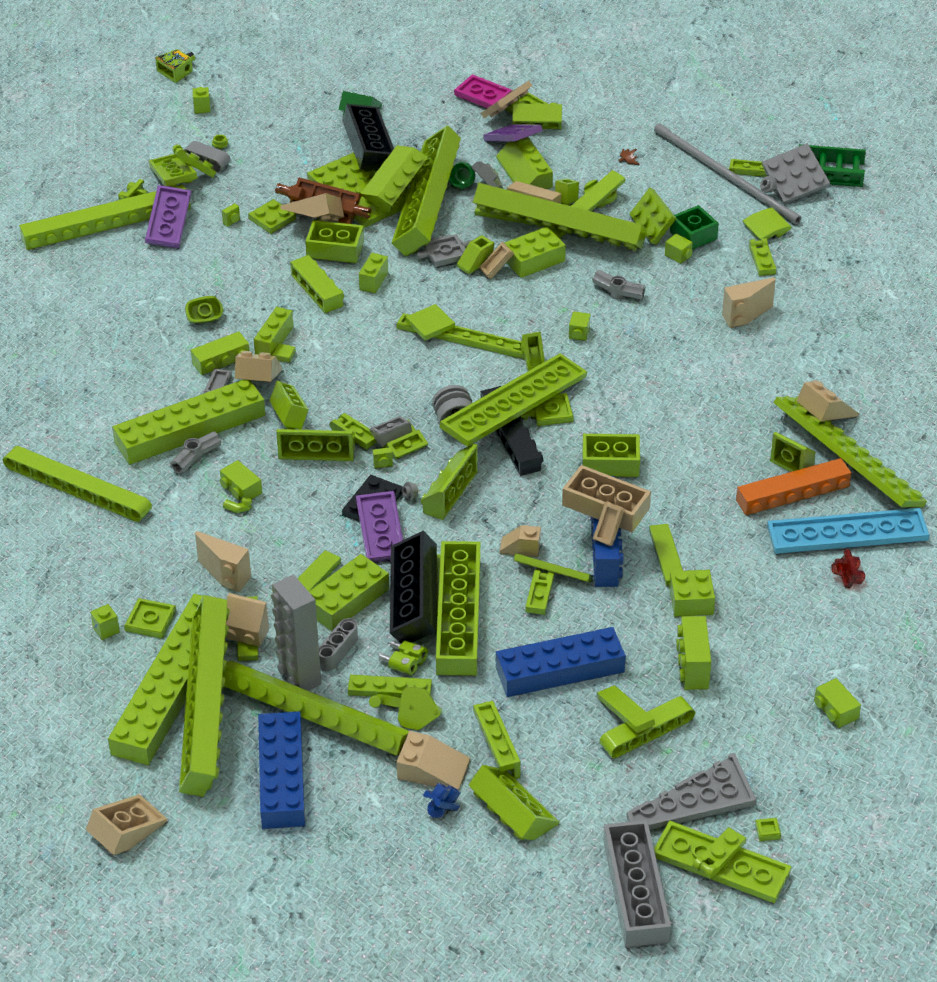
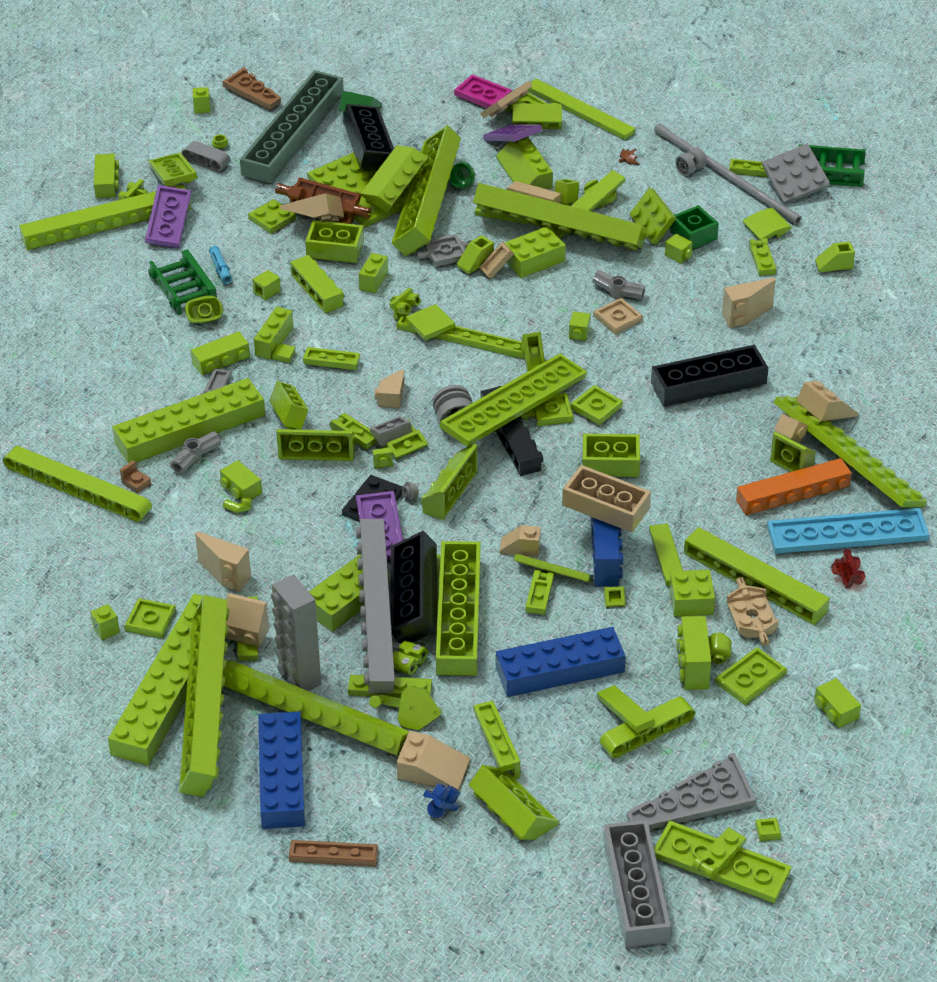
(106, 175): none -> lime brick
(124, 823): tan slope -> none
(134, 478): none -> medium nougat bracket
(175, 64): lime torso -> none
(193, 160): lime plate -> none
(193, 271): none -> green fence
(222, 268): none -> medium azure pin
(230, 215): lime plate -> none
(252, 89): none -> medium nougat wing
(256, 367): tan slope -> none
(266, 285): none -> lime brick
(291, 126): none -> sand green brick
(319, 570): lime tile -> none
(331, 358): none -> lime plate
(333, 853): none -> medium nougat tile
(338, 644): light grey beam -> none
(375, 606): none -> light grey brick
(391, 390): none -> tan slope
(404, 302): none -> lime hips
(487, 173): light grey plate -> none
(582, 109): none -> lime tile
(596, 404): none -> lime plate
(608, 523): tan tile -> none
(614, 596): none -> lime slope
(618, 316): none -> tan tile
(691, 161): none -> light grey wheel
(709, 375): none -> black brick
(720, 647): none -> lime head
(736, 563): none -> lime brick
(748, 601): none -> tan plate
(750, 675): none -> lime tile
(768, 184): light grey plate -> none
(791, 428): none -> tan brick
(836, 257): none -> lime slope

